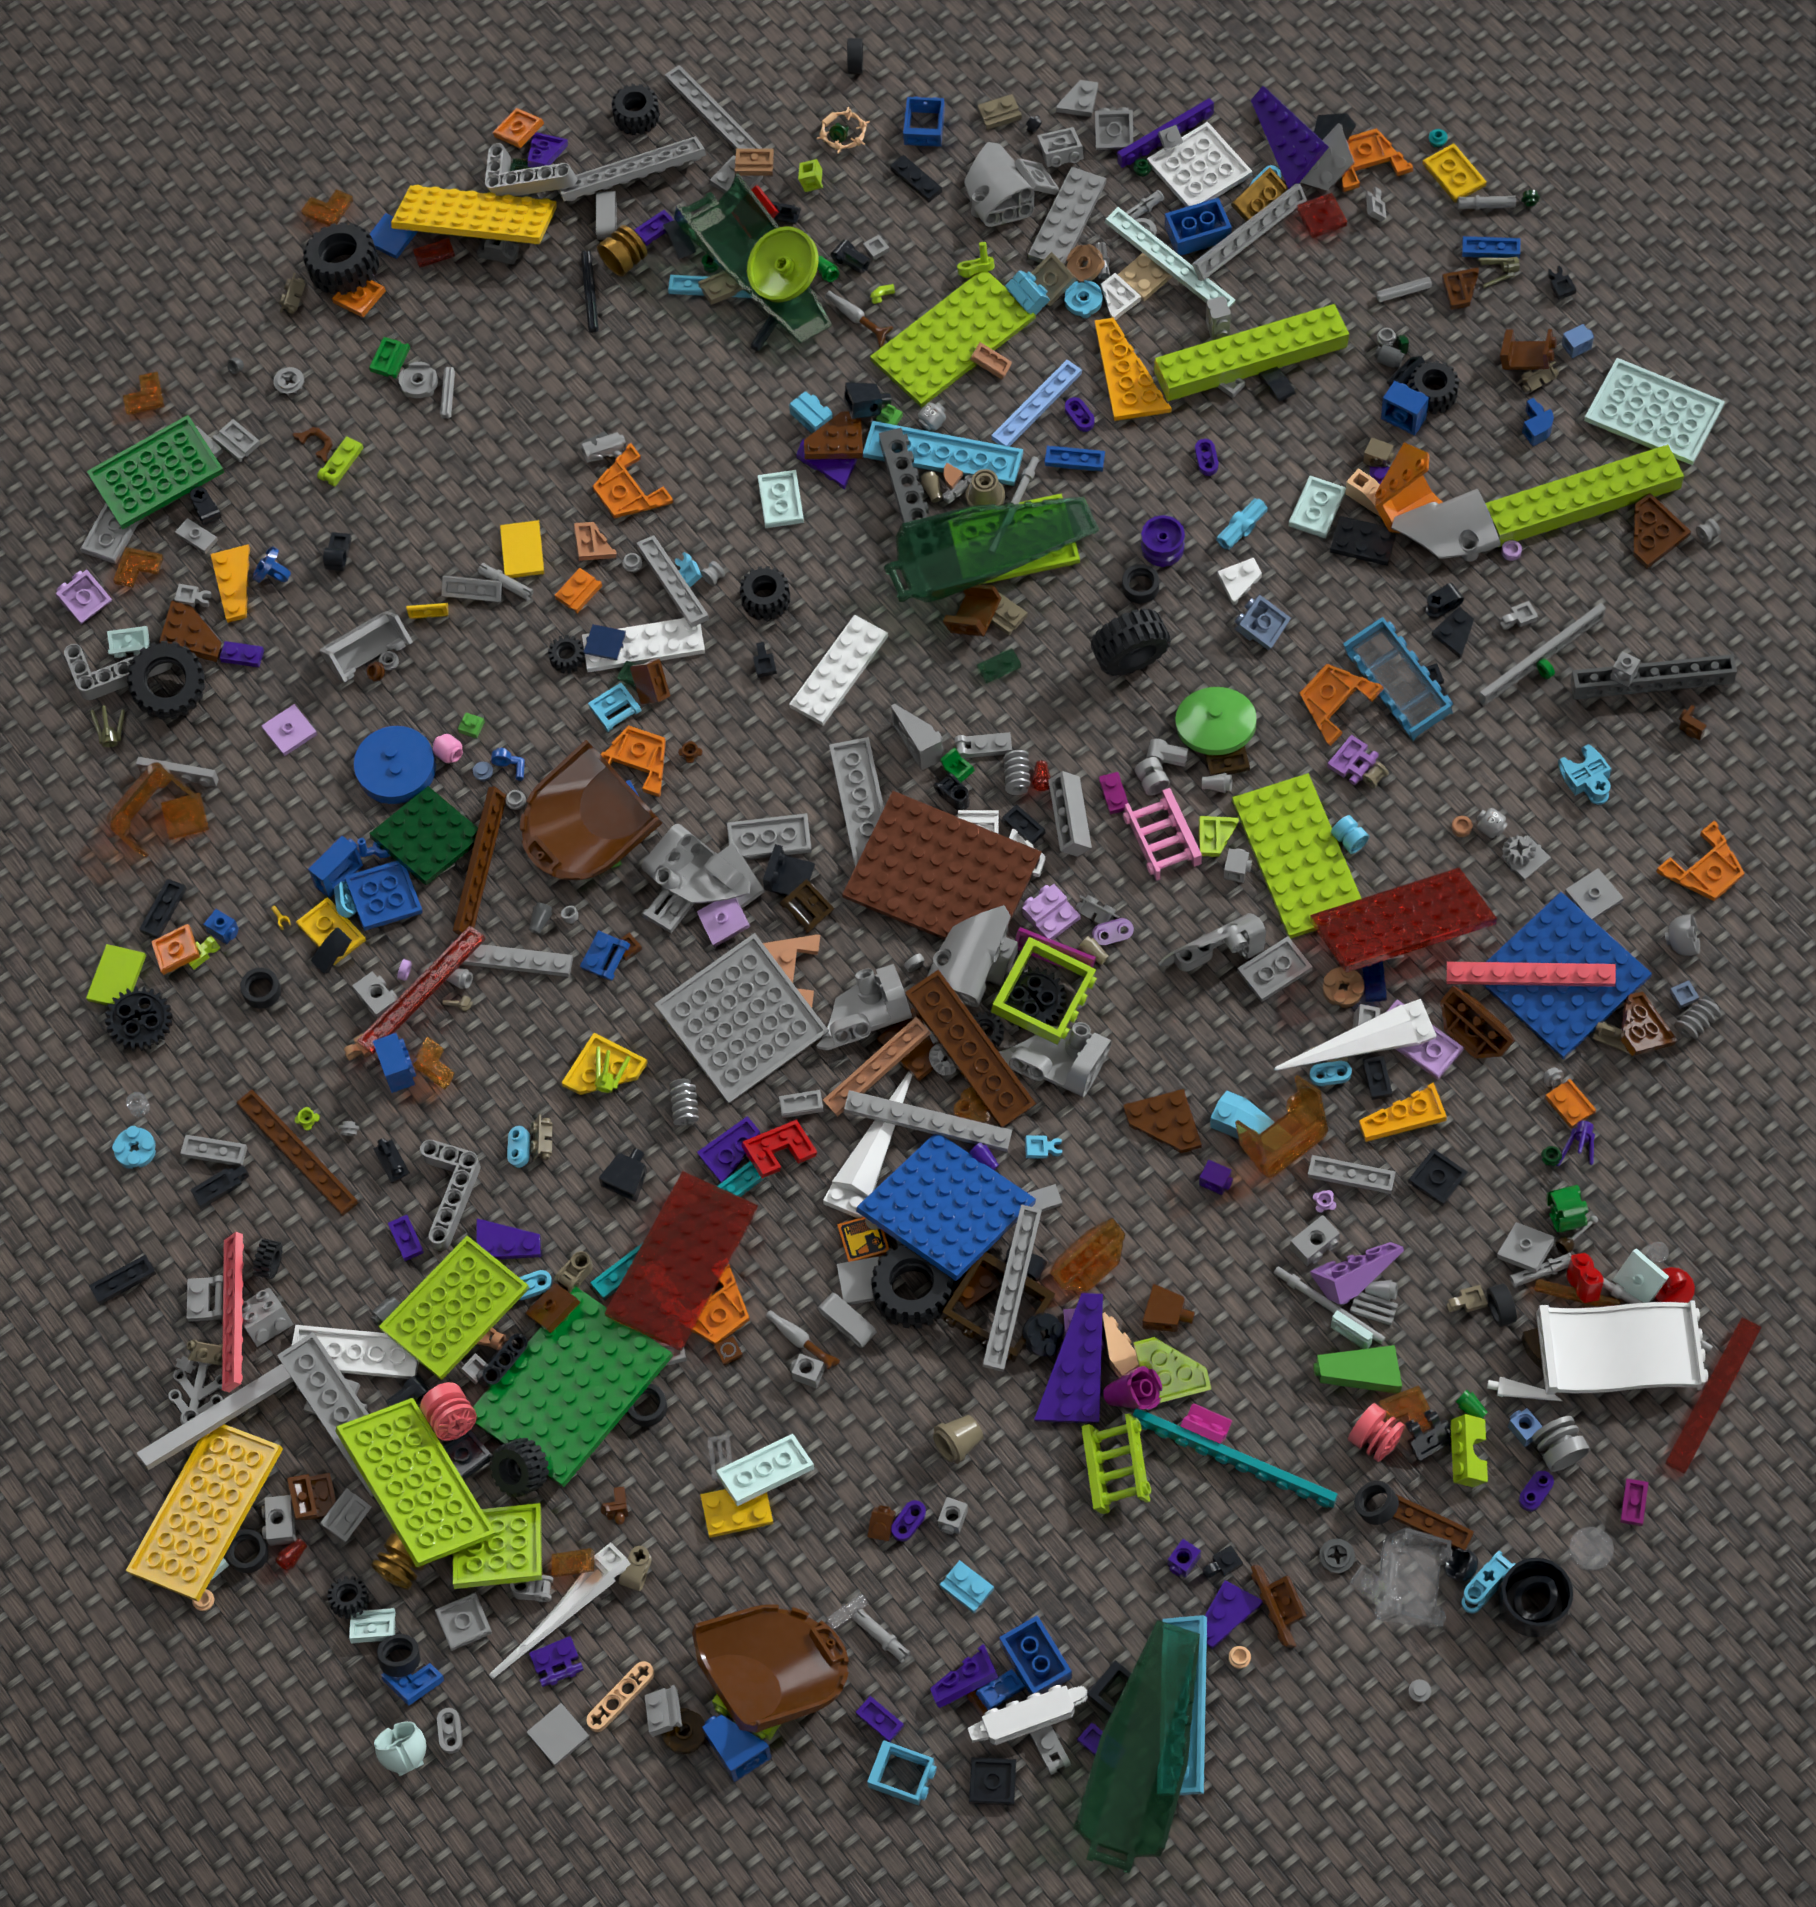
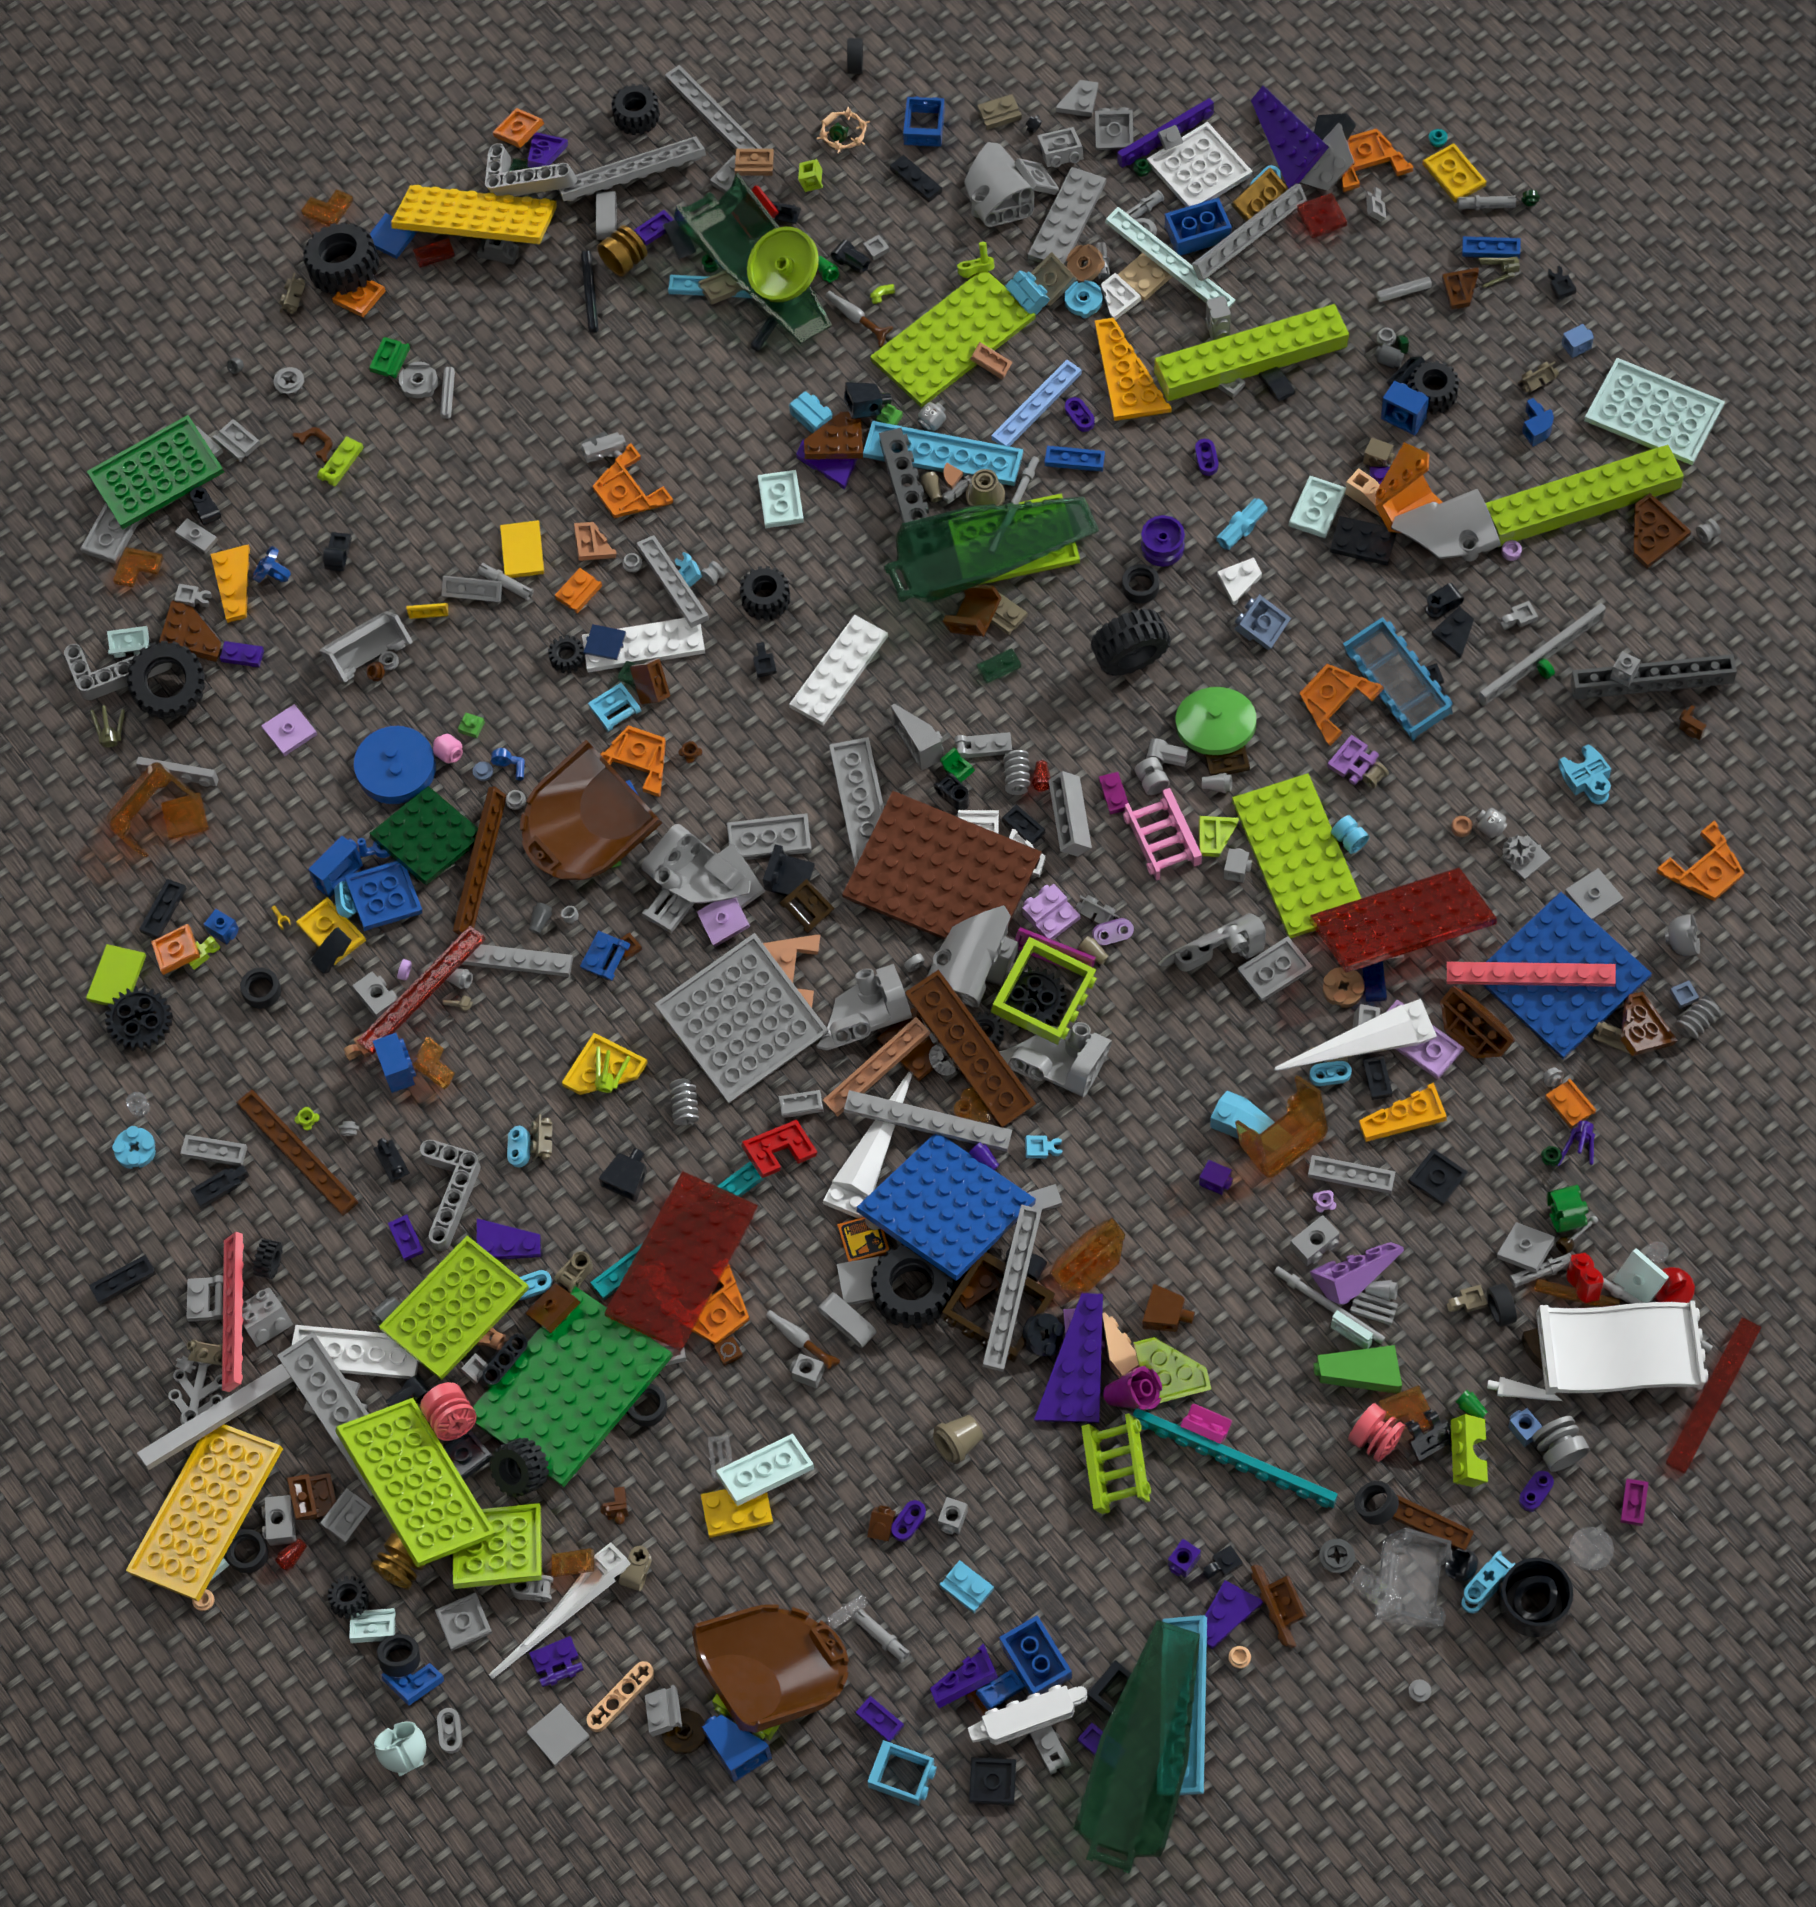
(82, 596): lavender plate -> none
(148, 398): clear orange plate -> none
(725, 1151): dark purple wing -> none
(1166, 1120): reddish brown plate -> none
(1527, 354): reddish brown panel -> none

